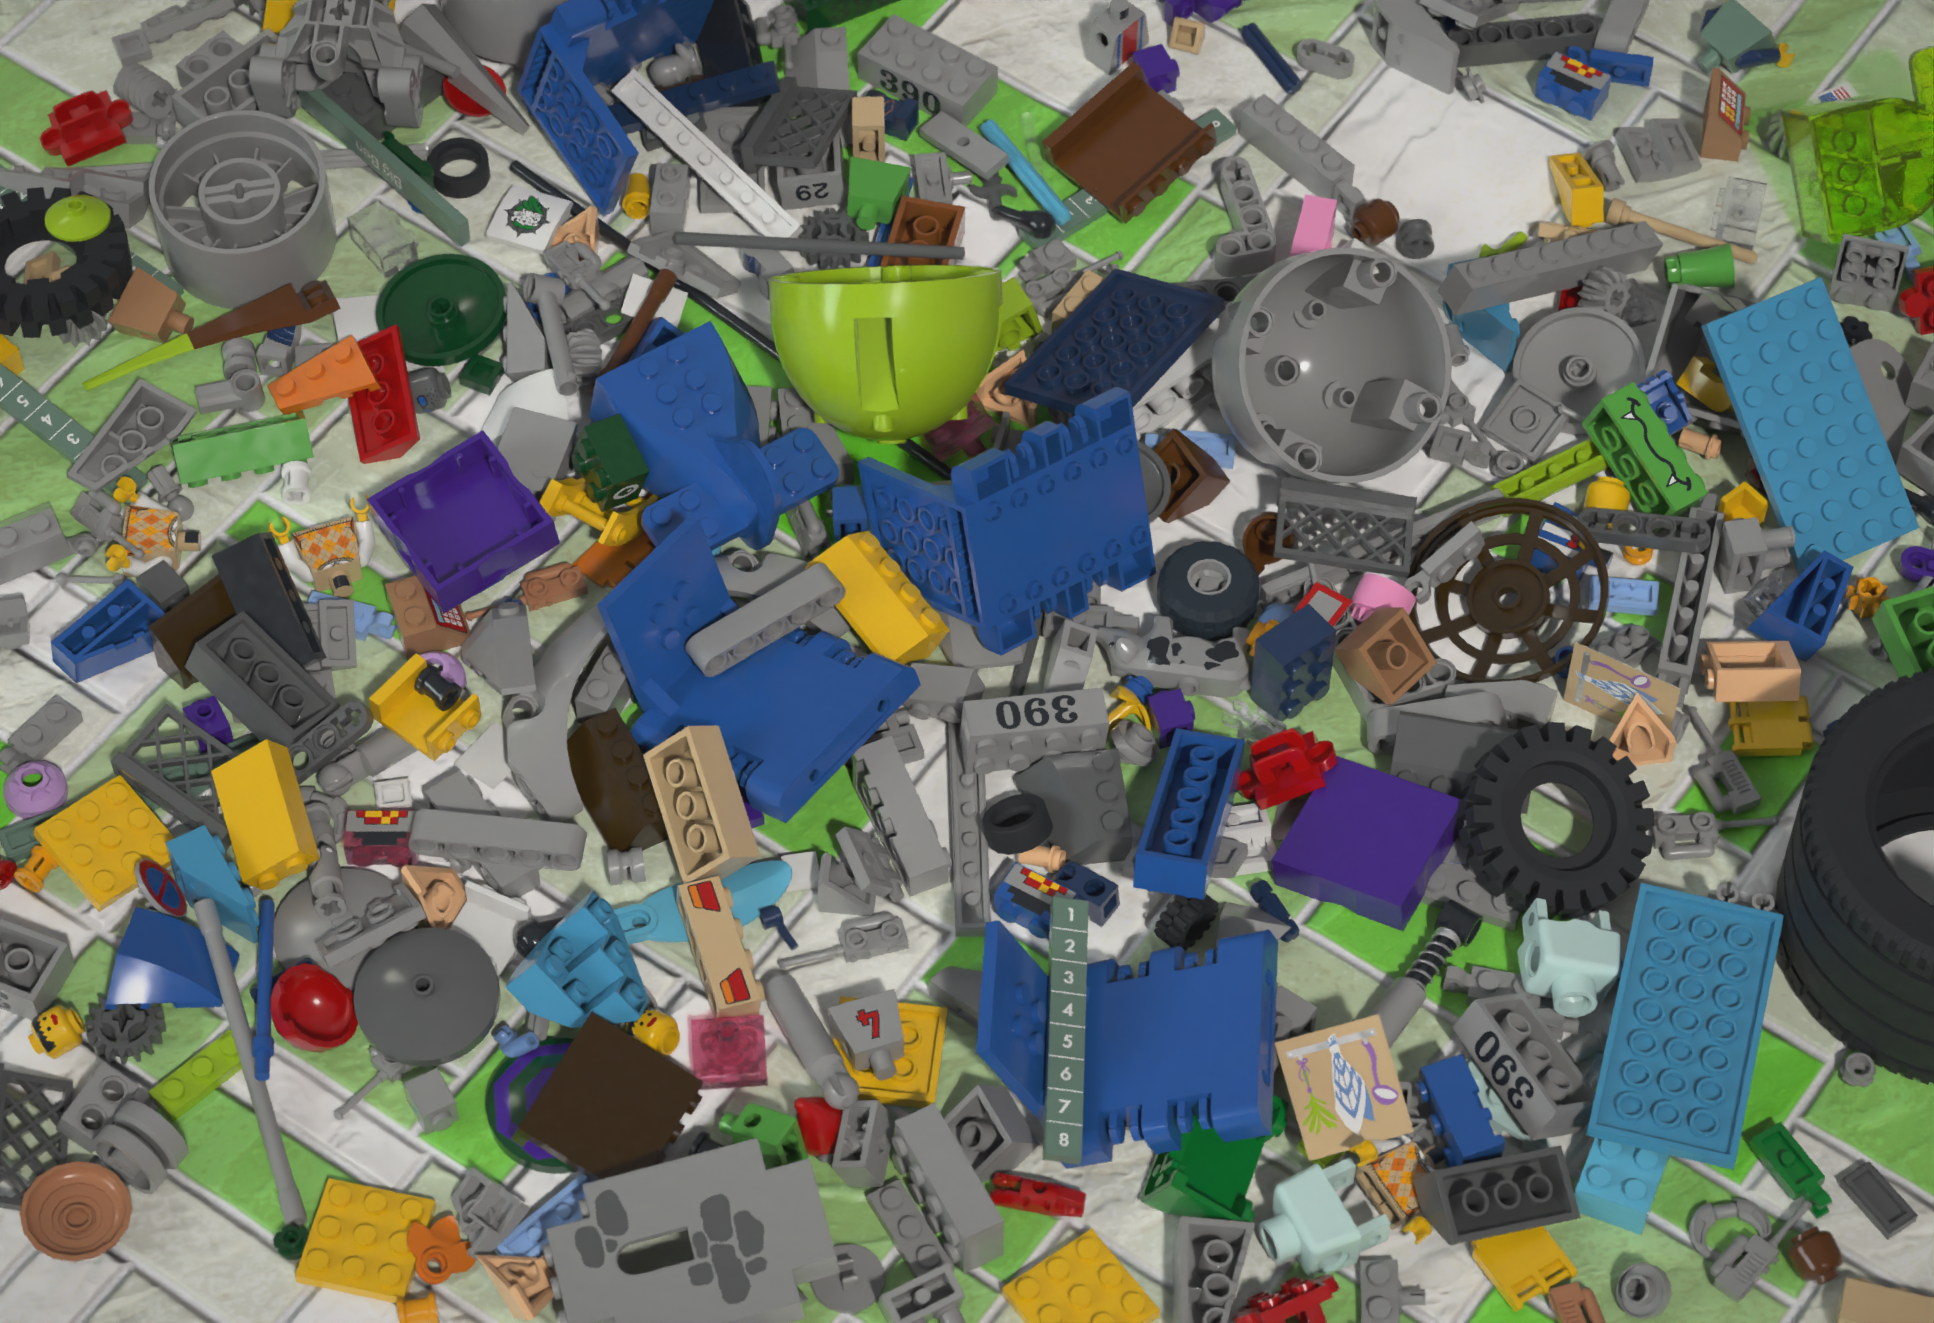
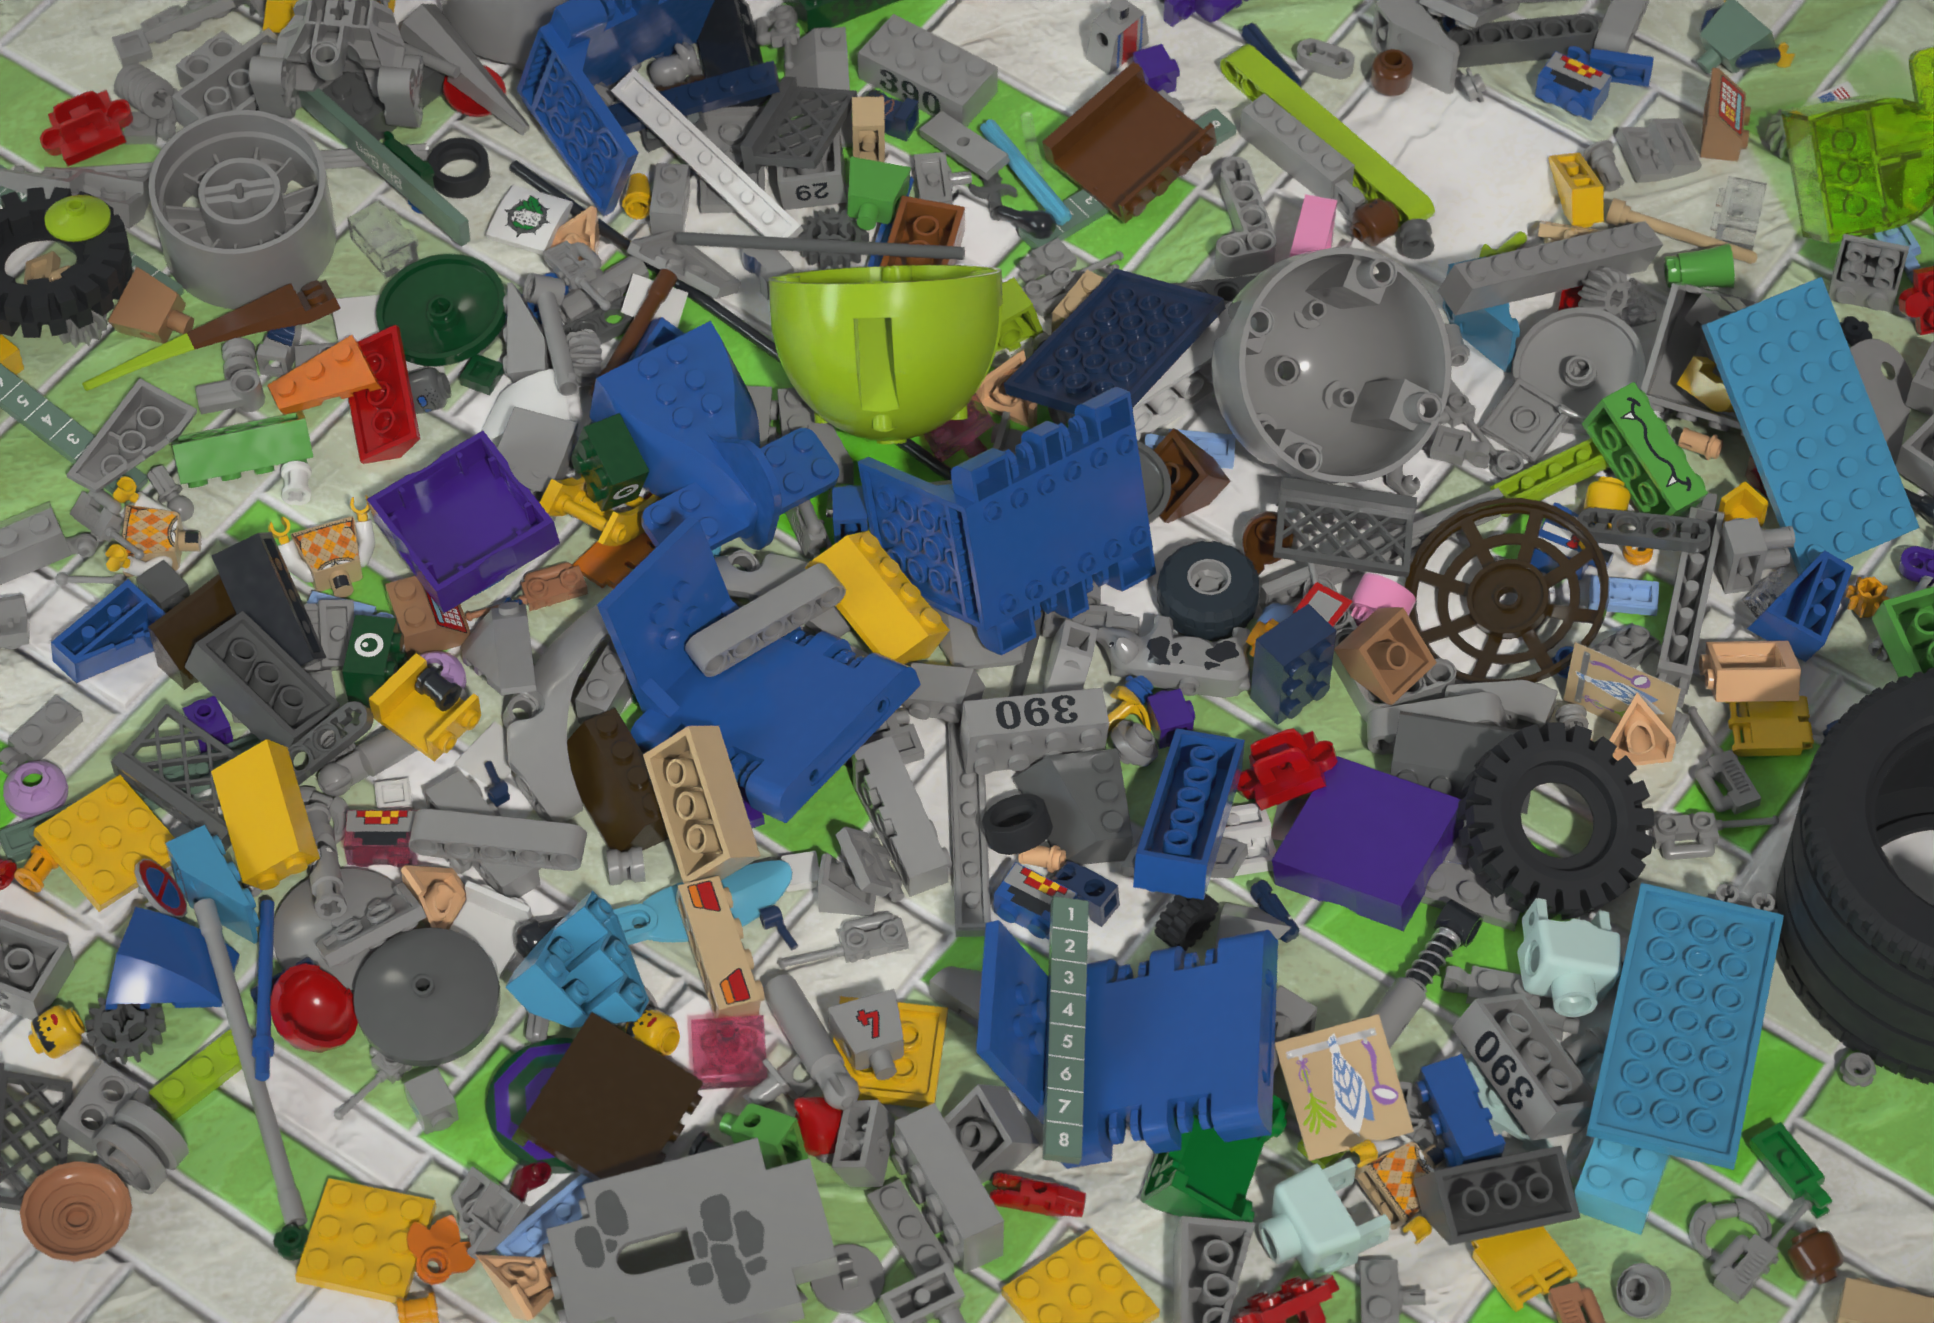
(372, 656): none -> dark green brick
(498, 793): none -> dark blue hand
(513, 1044): medium blue arm -> none
(530, 1178): none -> dark red arm
(778, 1083): none -> light grey bracket
(1187, 35): tan slope -> none
(1252, 725): clear plate -> none
(1372, 173): none -> lime beam
(1392, 72): none -> reddish brown head
(1402, 484): none -> light grey arm
(1445, 561): light grey plate -> none
(1572, 715): none -> light grey bush
(1667, 401): blue hand -> none
(1878, 1200): dark grey tile -> none

